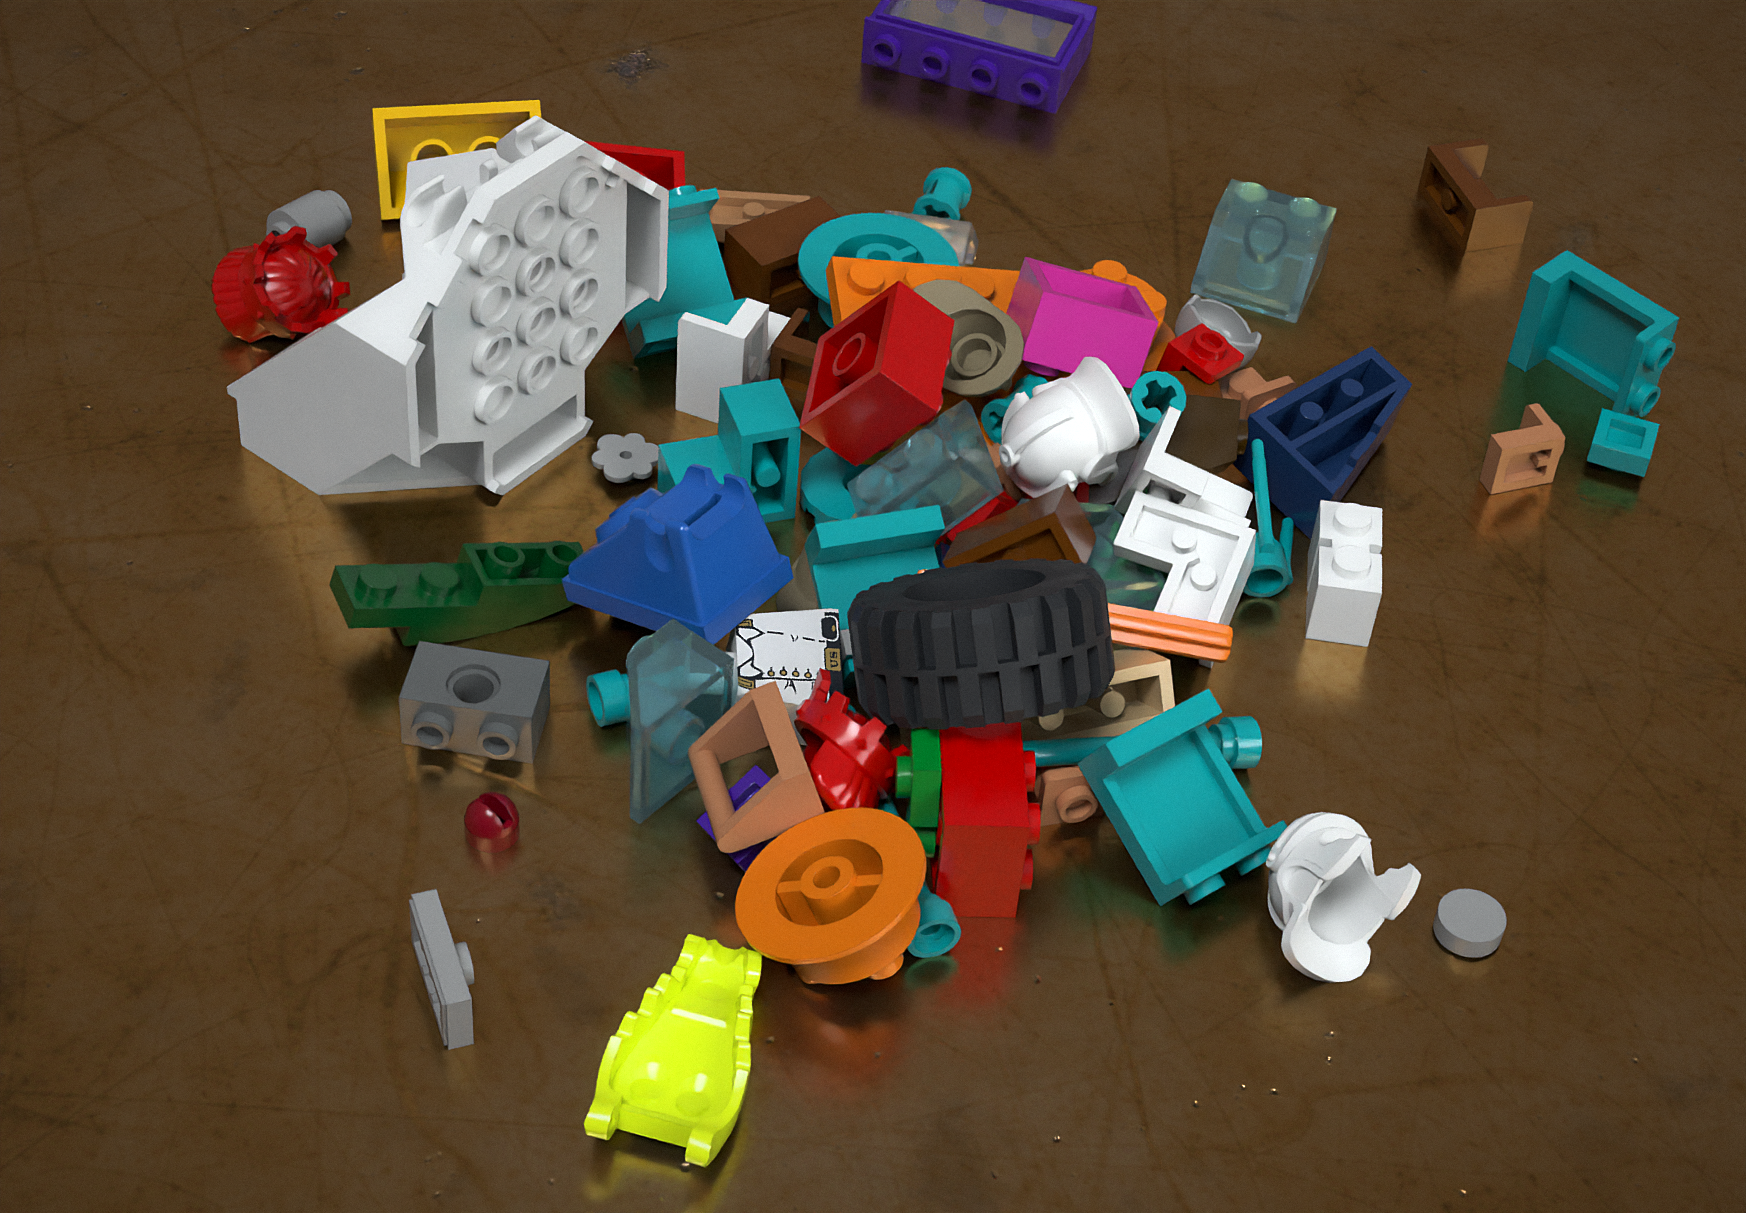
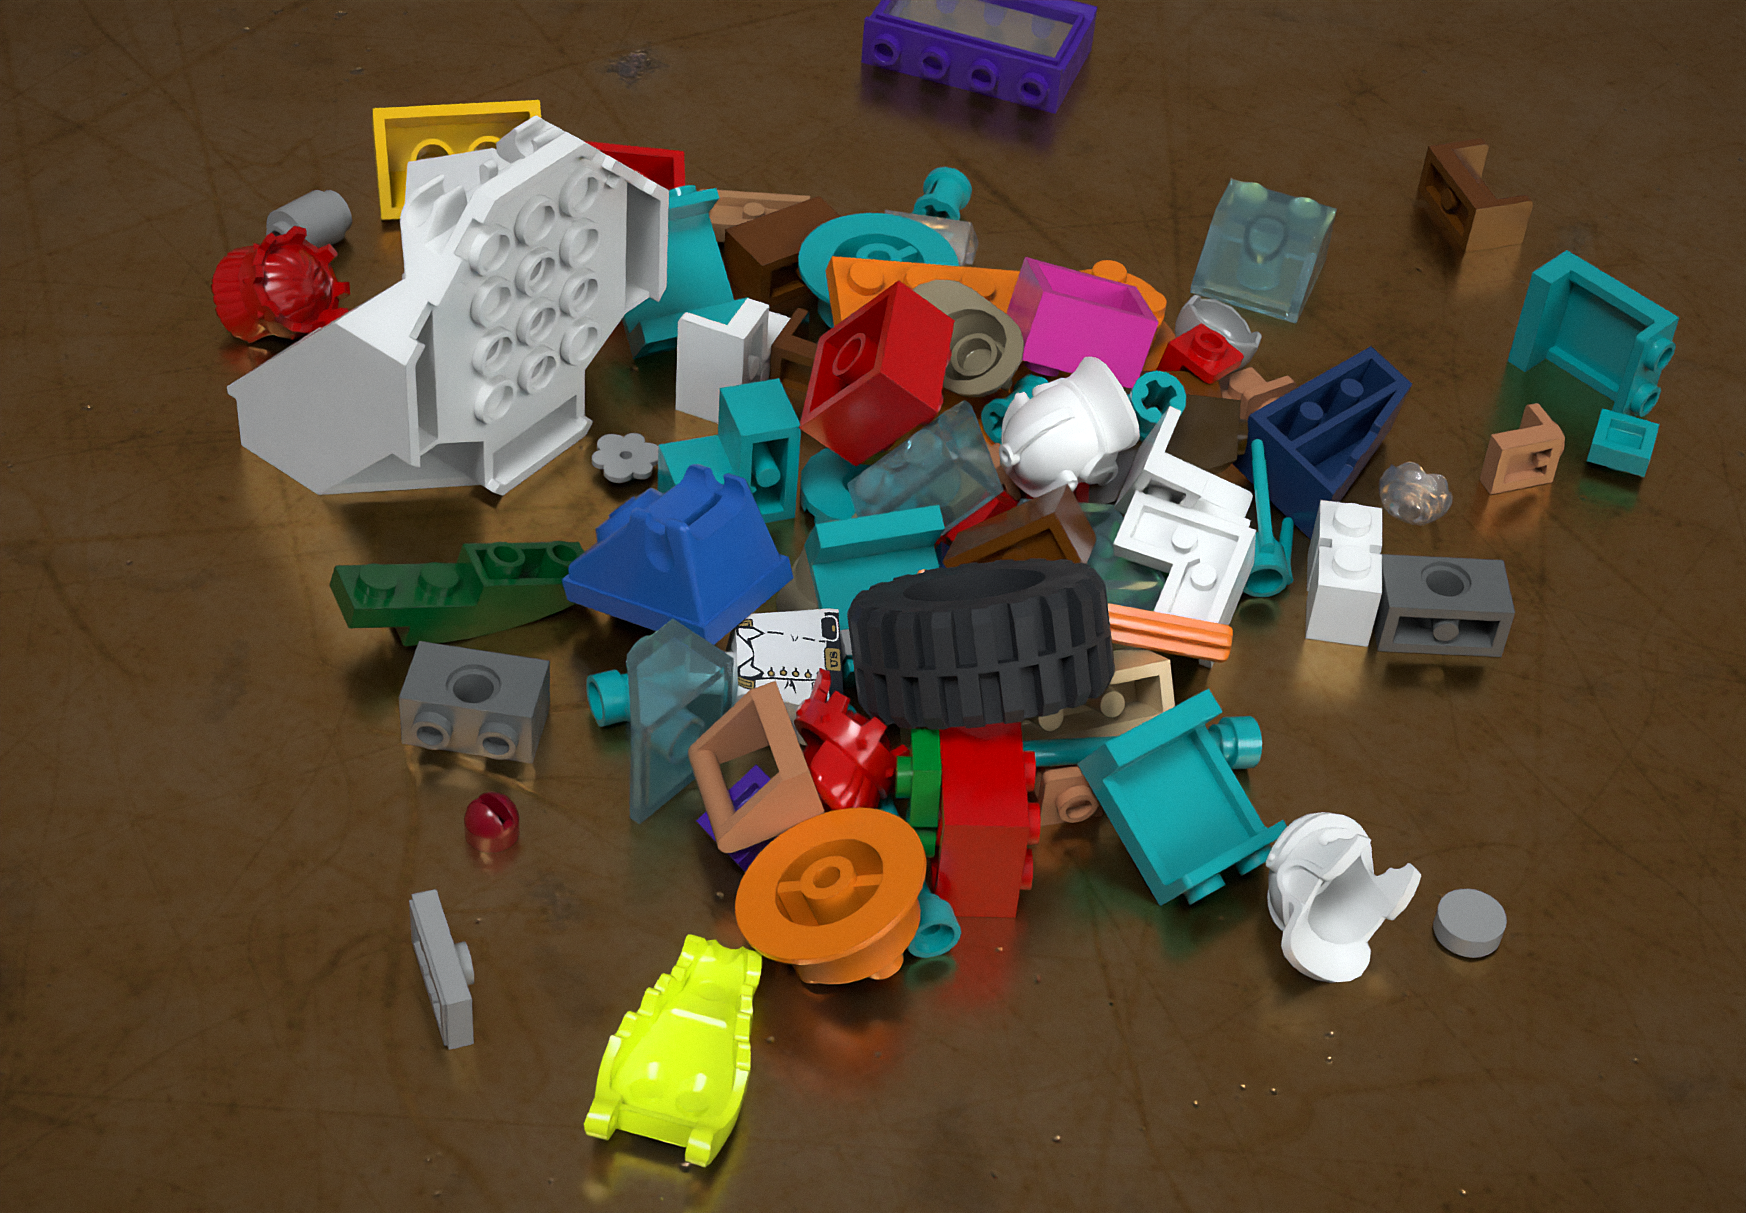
(1413, 494): none -> clear plate
(1443, 606): none -> dark grey brick

